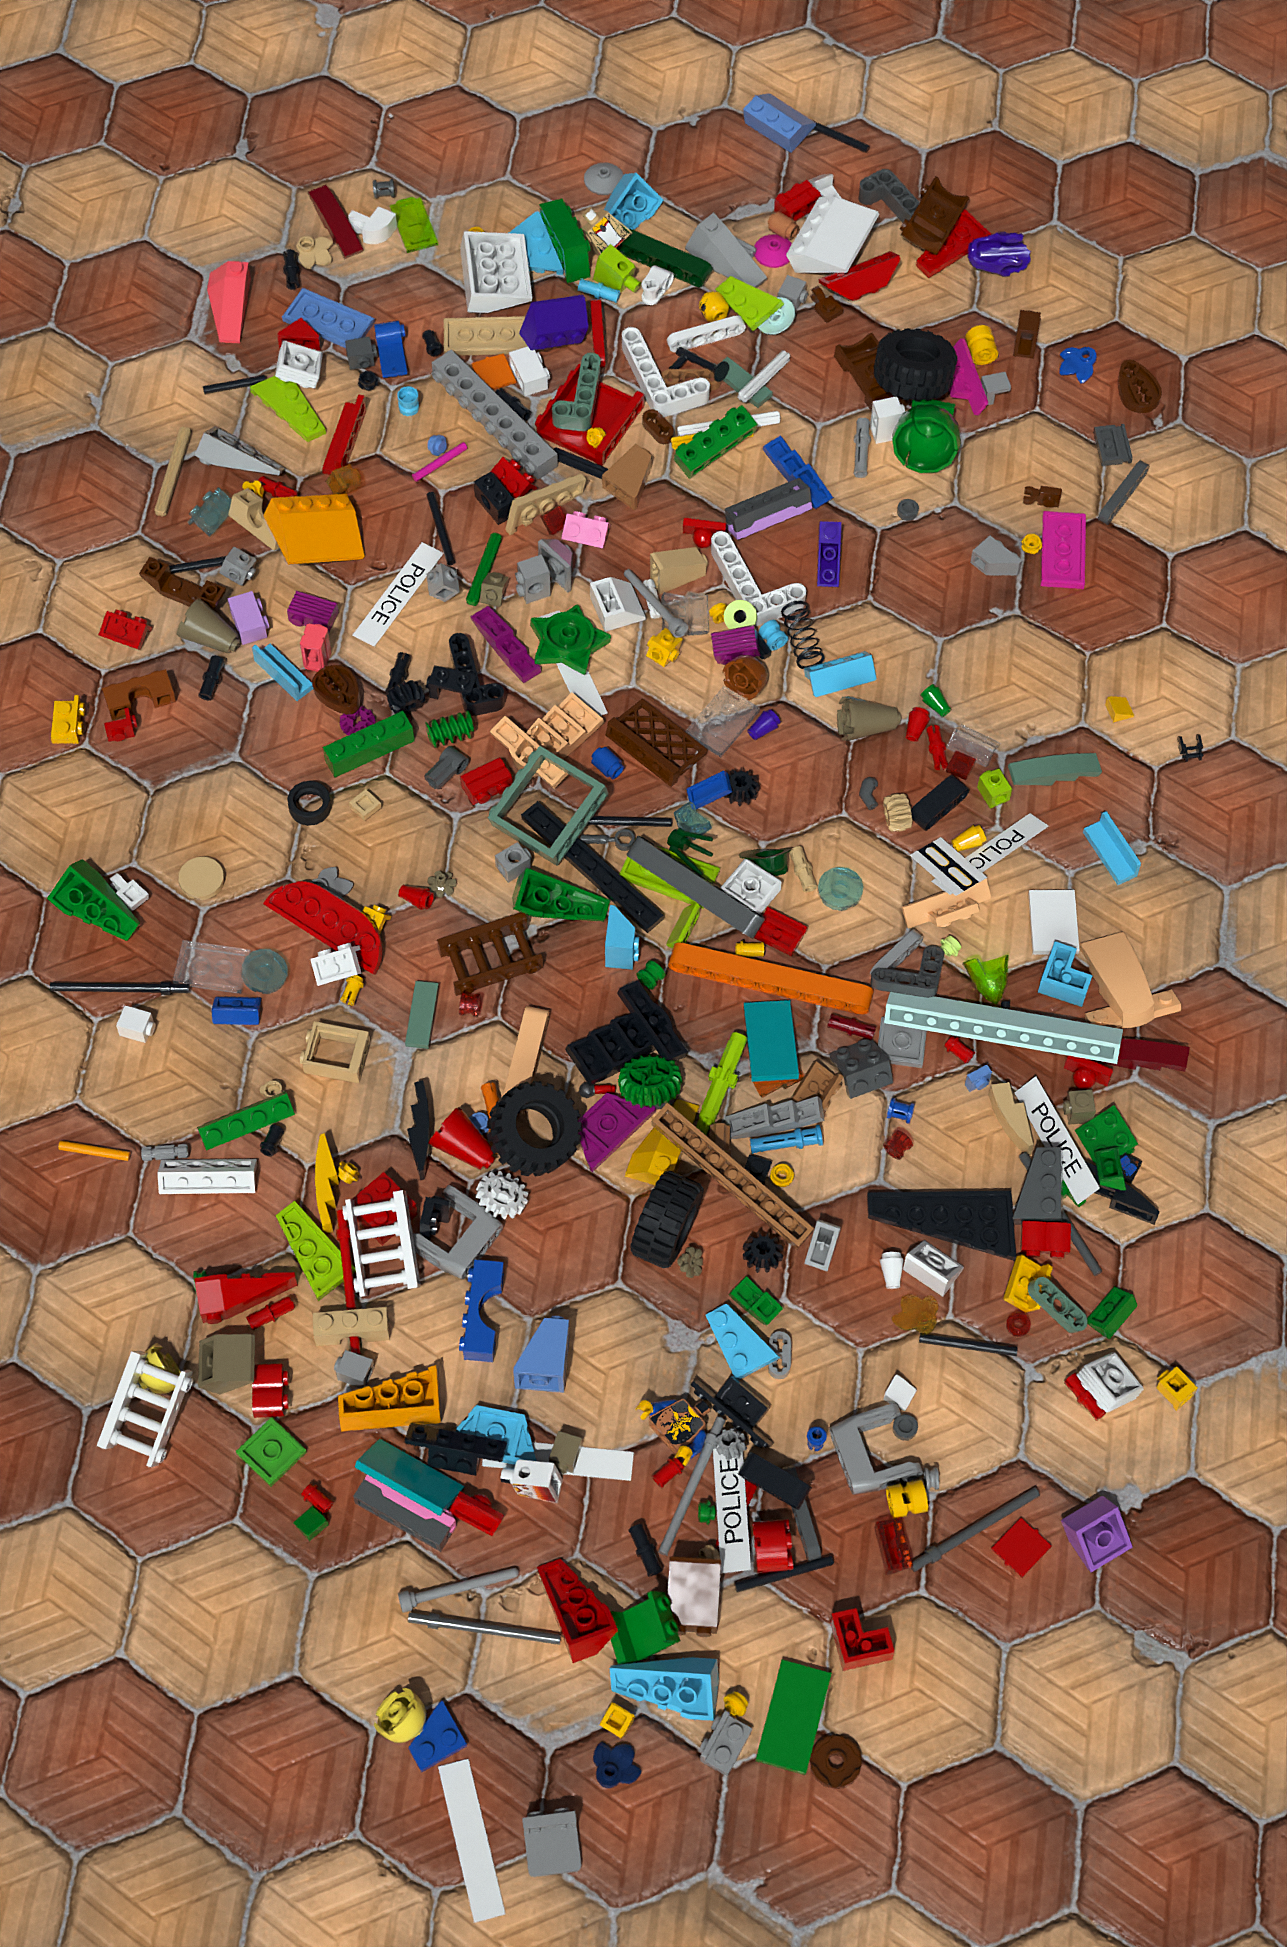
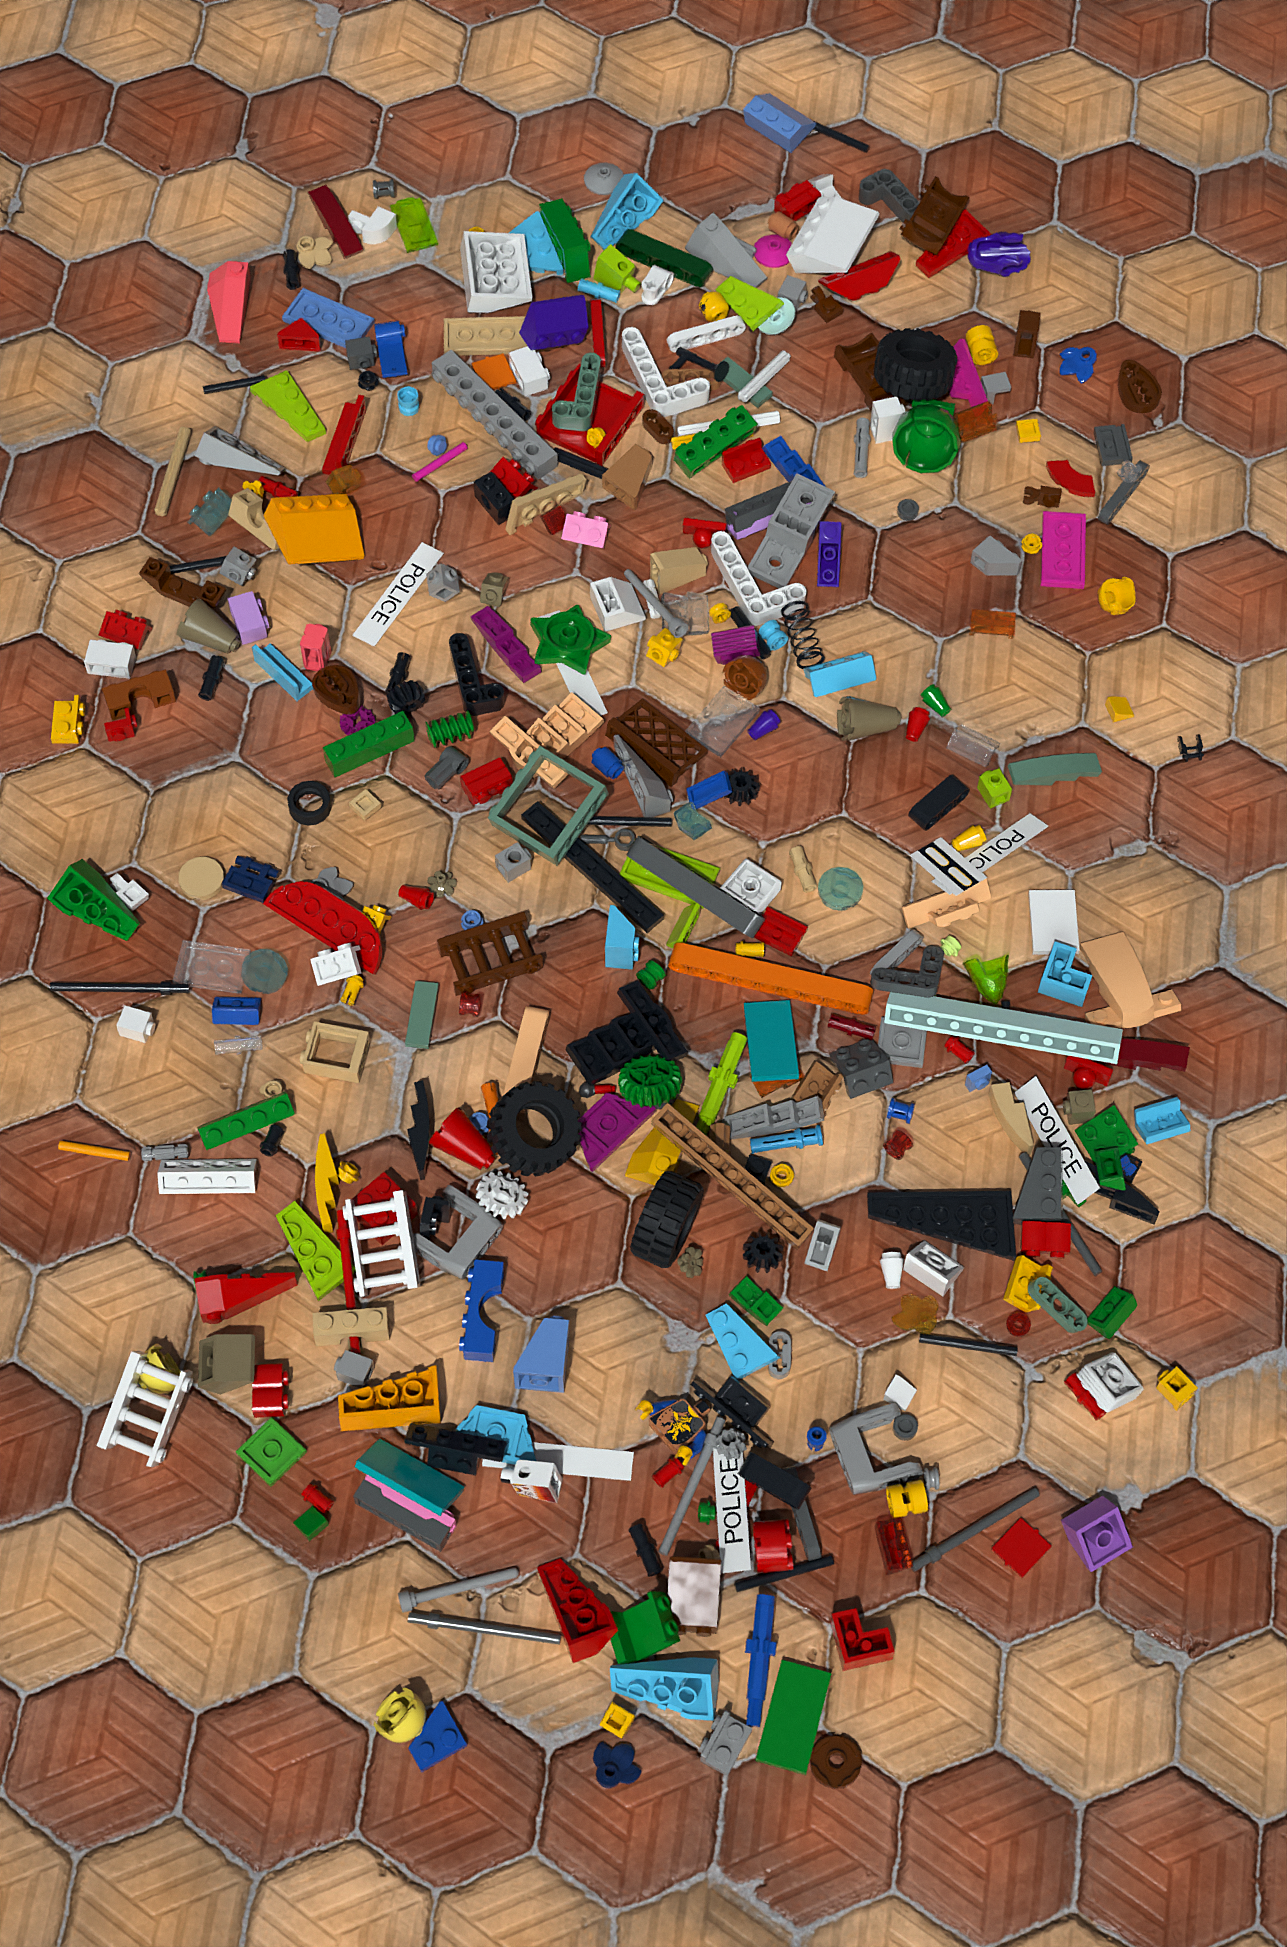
(110, 659): none -> white brick
(238, 1045): none -> clear pin
(249, 884): none -> dark blue plate
(270, 1313): red axle -> none
(298, 364): white brick -> none
(312, 610): magenta brick -> none
(433, 347): black pin -> none
(440, 528): black bar -> none
(449, 680): black bracket -> none
(471, 915): none -> medium blue plate
(471, 1840): white sticker -> none
(476, 1512): red tile -> none
(483, 568): green axle -> none
(533, 579): light grey brick -> none
(551, 898): green wedge -> none
(551, 1843): light grey bracket -> none
(558, 560): light grey slope -> none
(565, 1452): dark tan brick -> none
(603, 230): torso -> none
(646, 786): none -> light grey wedge
(679, 840): dark green plant -> none
(733, 607): yellowish green piece -> none
(735, 1703): yellow plate -> none
(745, 460): none -> red bracket
(760, 1649): none -> blue piece
(771, 860): dark green piece -> none
(790, 531): none -> light grey bracket
(867, 787): dark grey arm -> none
(897, 812): tan gear -> none
(937, 747): red pin -> none
(961, 765): clear red plate -> none
(976, 421): none -> clear orange hinge
(992, 623): none -> clear orange hinge
(1028, 430): none -> yellow plate
(1067, 477): none -> red tile
(1113, 849): medium azure panel -> none
(1117, 595): none -> yellow cap
(1129, 476): none -> clear plate
(1161, 1121): none -> medium azure bracket

